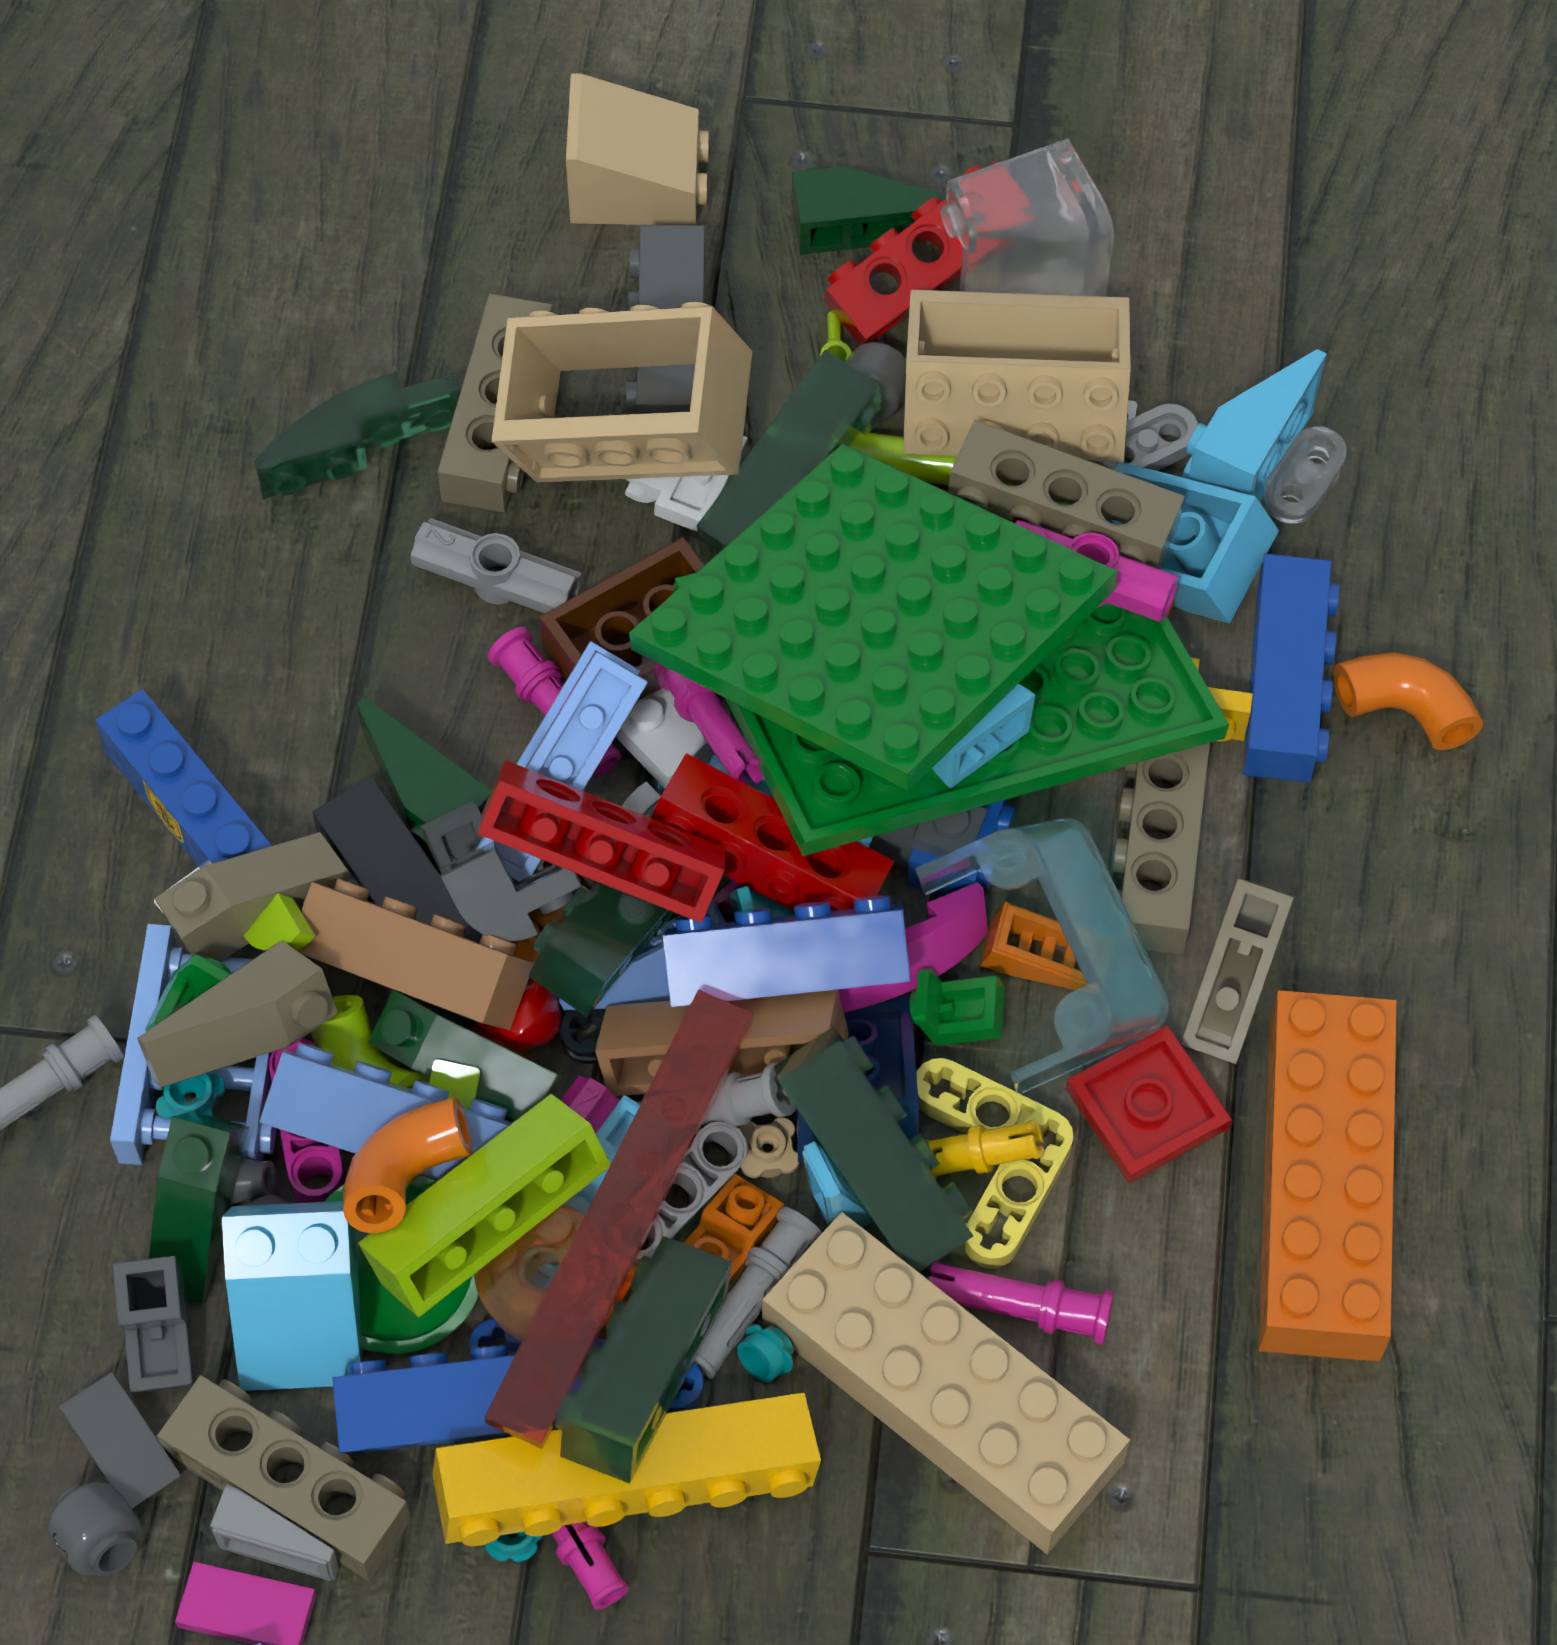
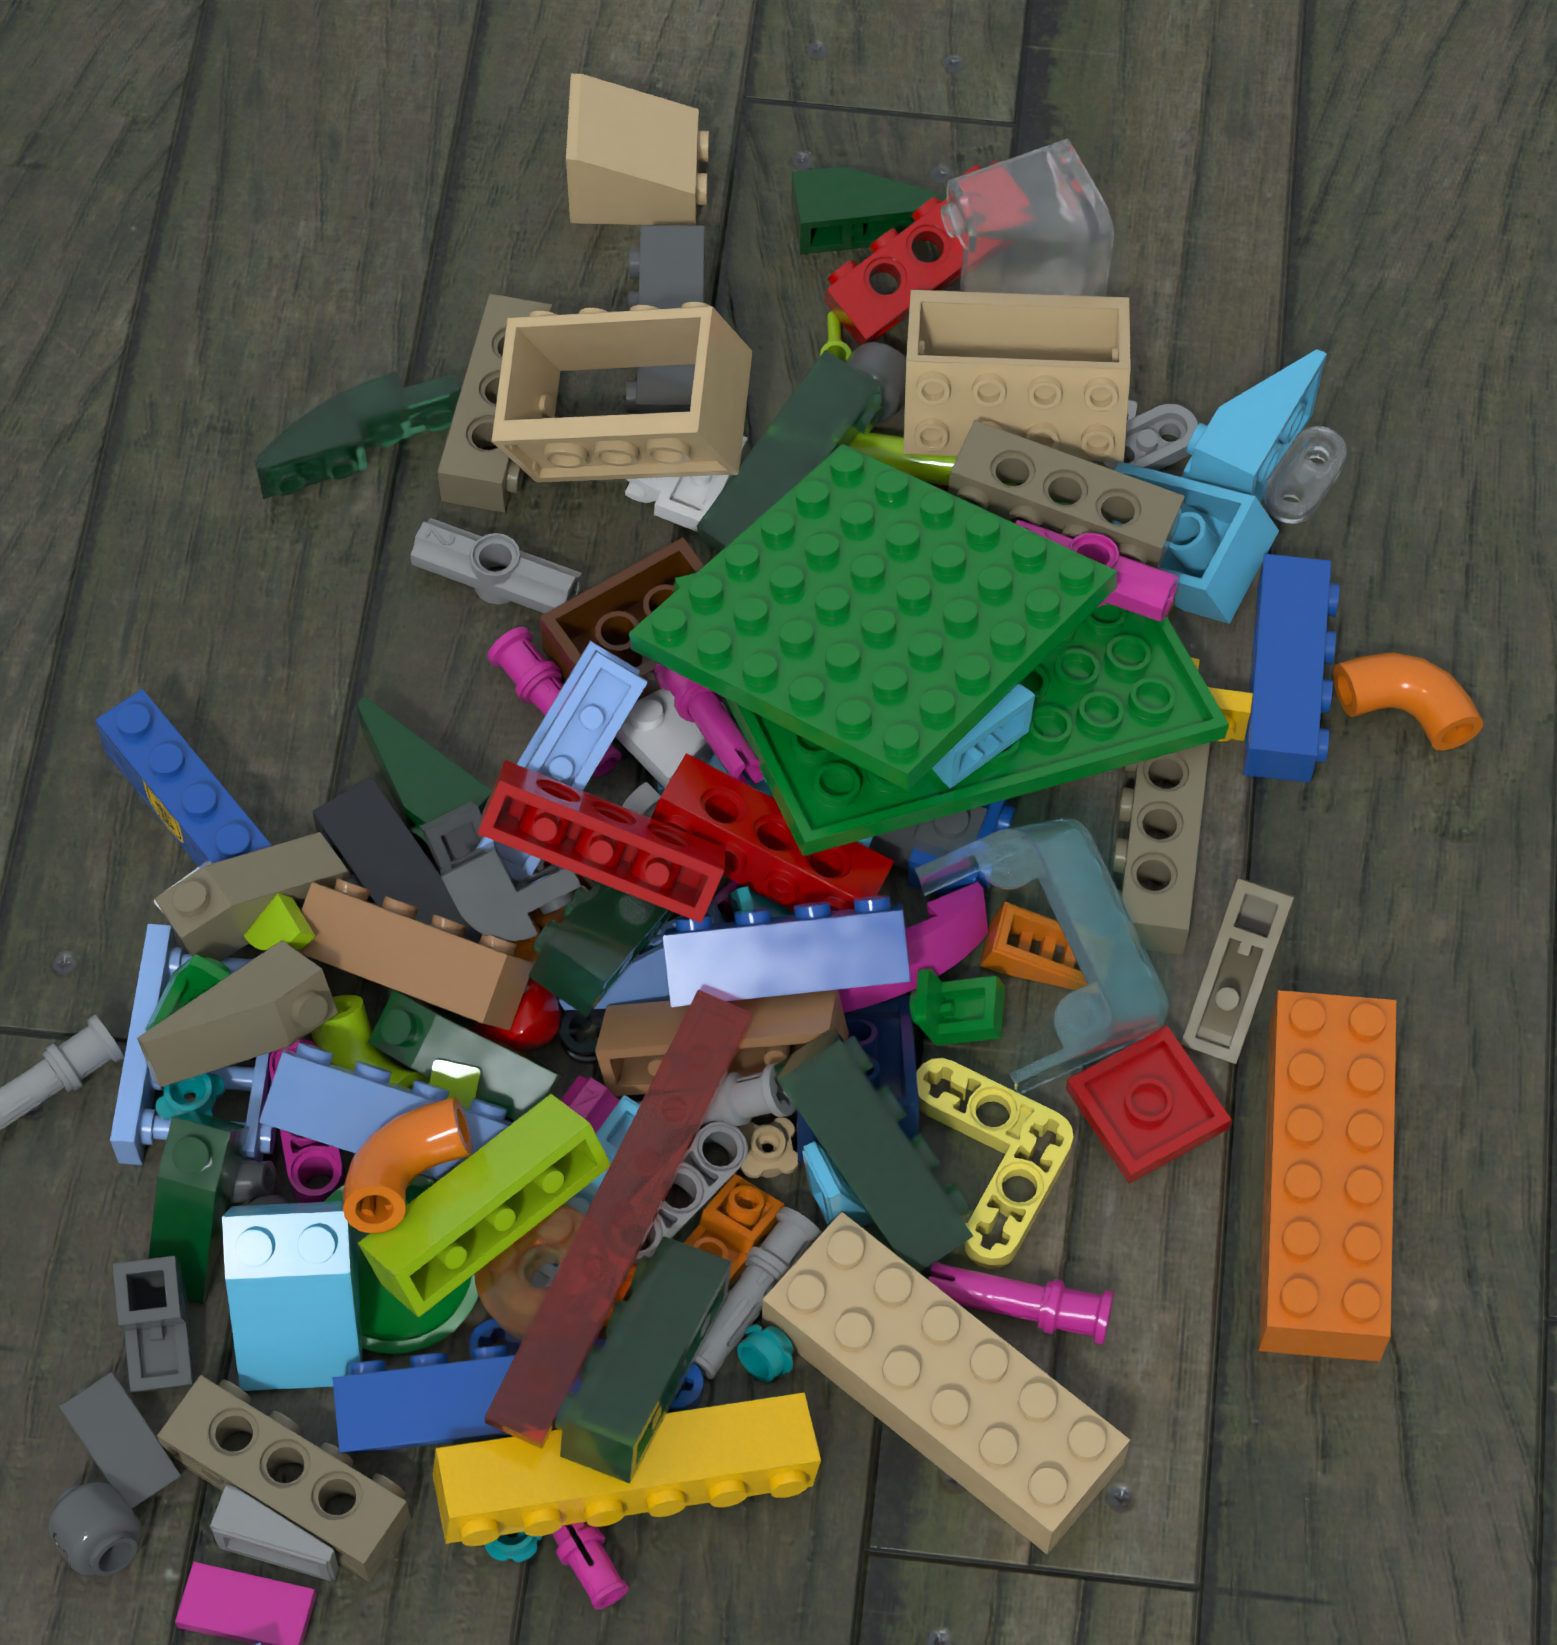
(986, 1148): yellow pin -> none

